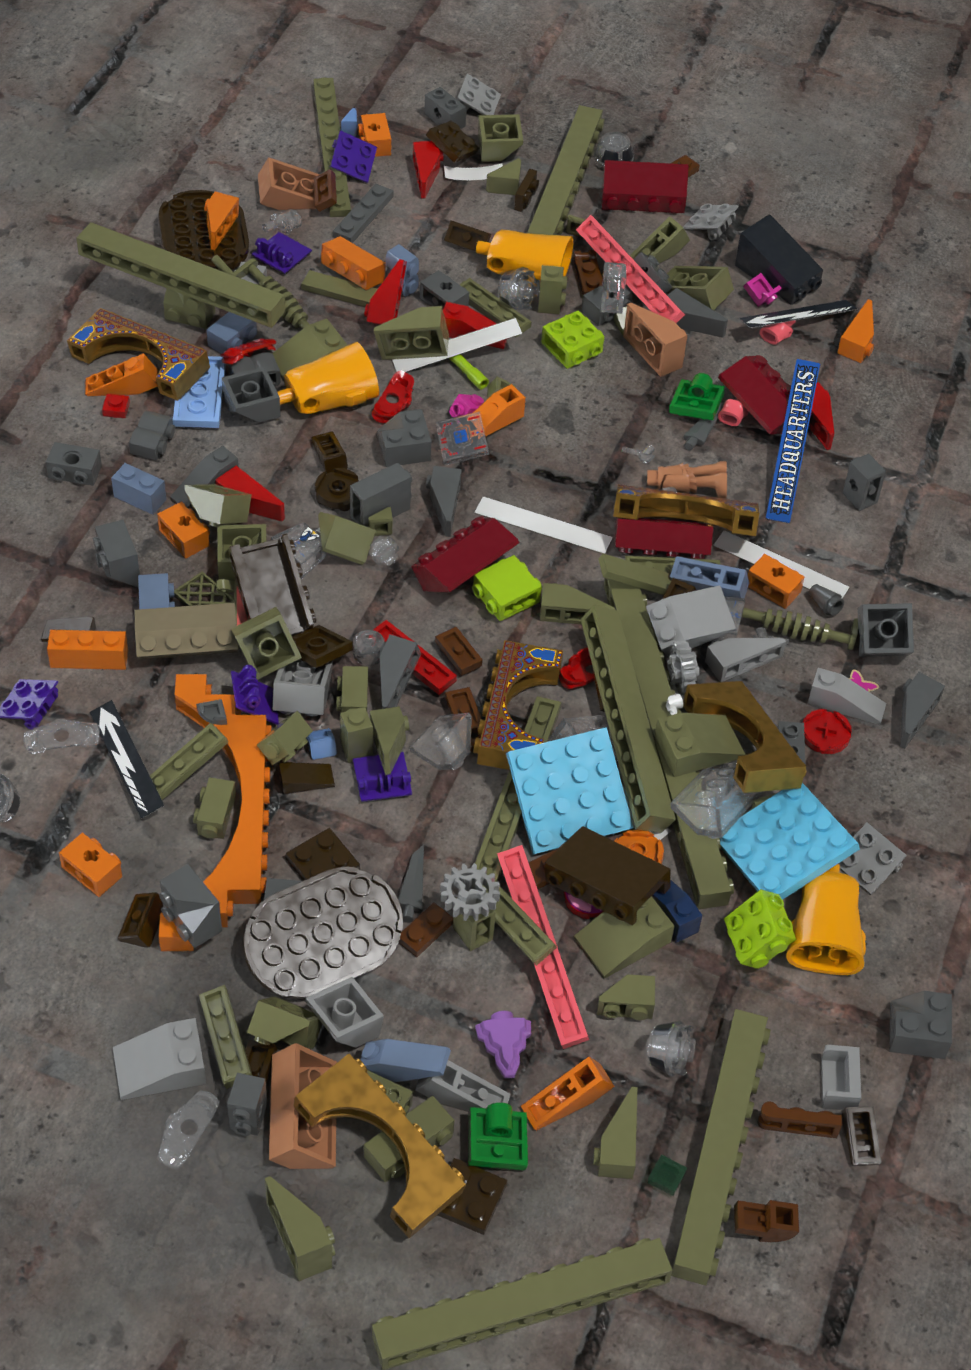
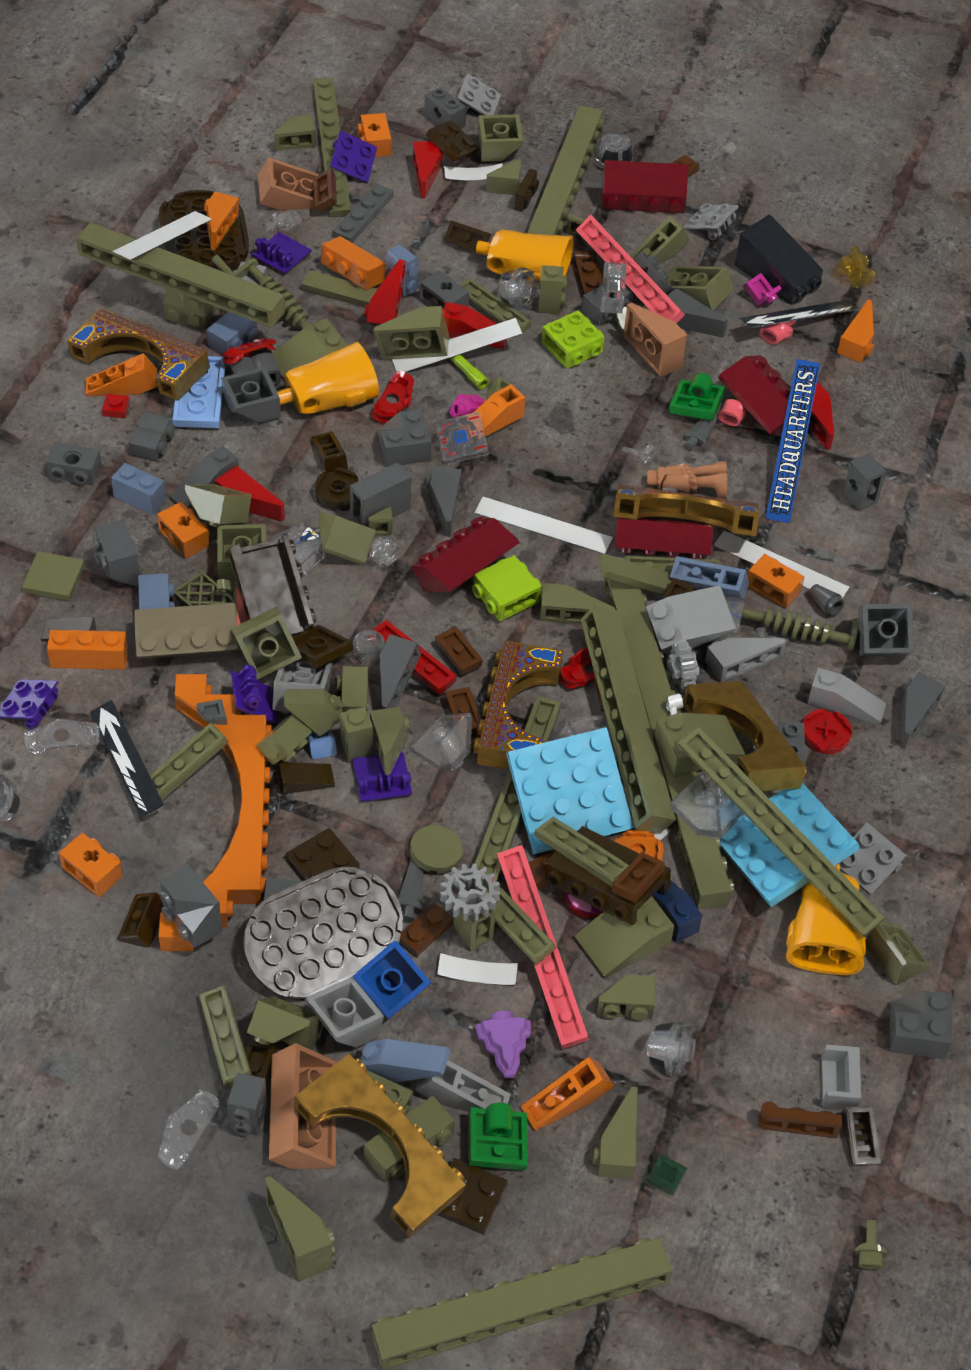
(53, 576): none -> olive tile
(160, 1060): light grey slope -> none
(162, 235): none -> white sticker
(215, 808): olive brick -> none
(296, 133): none -> olive slope
(314, 708): none -> olive slope
(349, 123): medium blue slope -> none
(392, 979): none -> blue slope
(436, 849): none -> olive tile
(477, 970): none -> white sticker
(581, 850): none -> olive tile
(638, 877): none -> reddish brown plate
(720, 1149): olive brick -> none
(760, 929): lime brick -> none
(771, 1222): reddish brown brick -> none
(782, 832): none -> olive plate
(856, 267): none -> clear yellow hips
(858, 679): dark pink sticker -> none
(871, 1253): none -> olive piece
(896, 952): none -> olive slope

